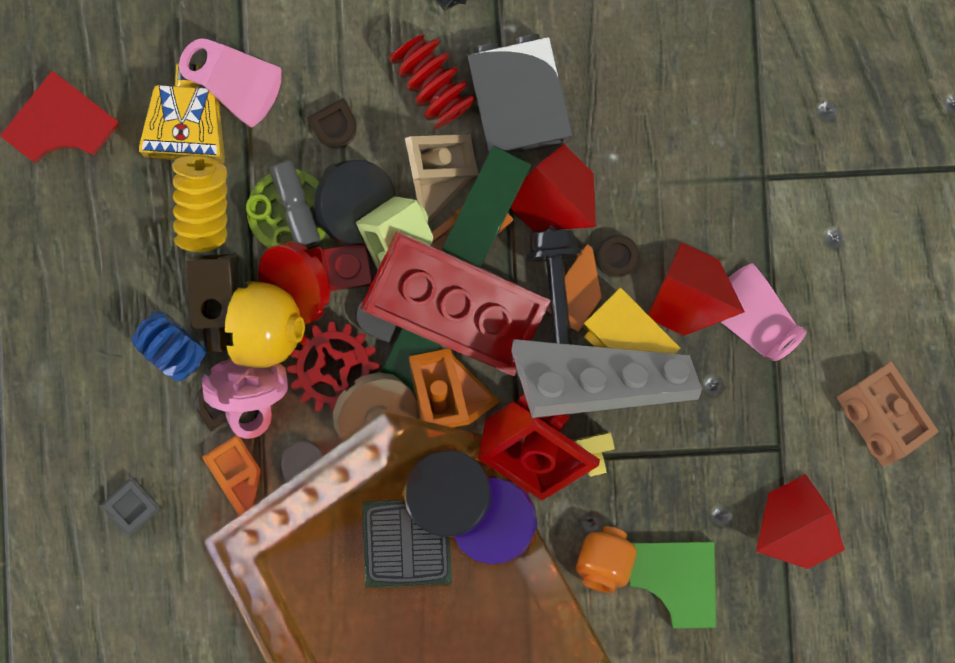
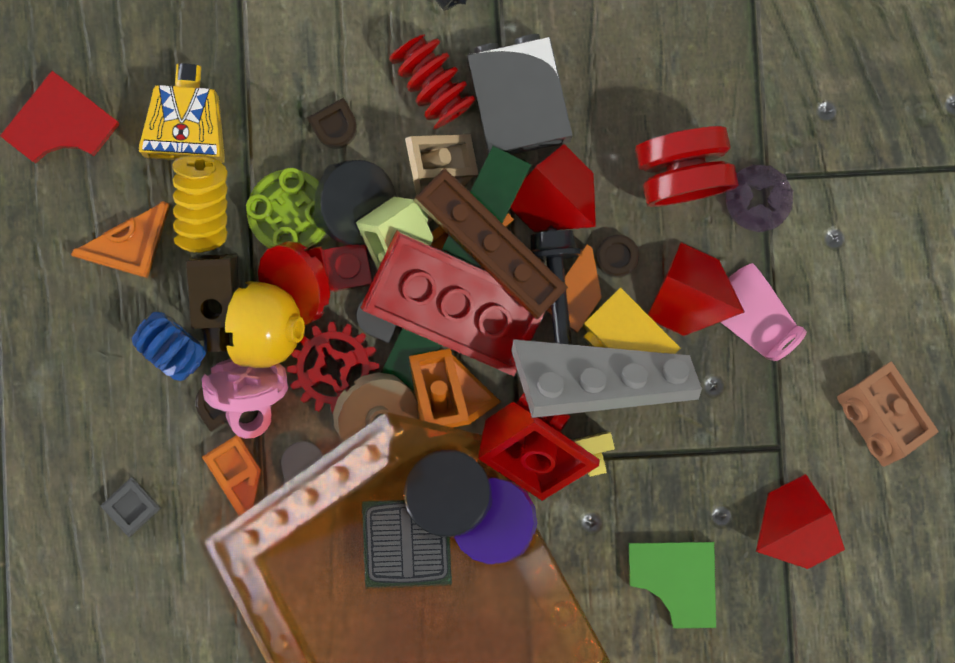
(128, 245): none -> orange tile
(235, 78): bright pink piece -> none
(293, 199): dark grey piece -> none
(490, 243): none -> reddish brown tile
(606, 560): orange head -> none
(684, 160): none -> red wheel
(760, 218): none -> clear purple gear

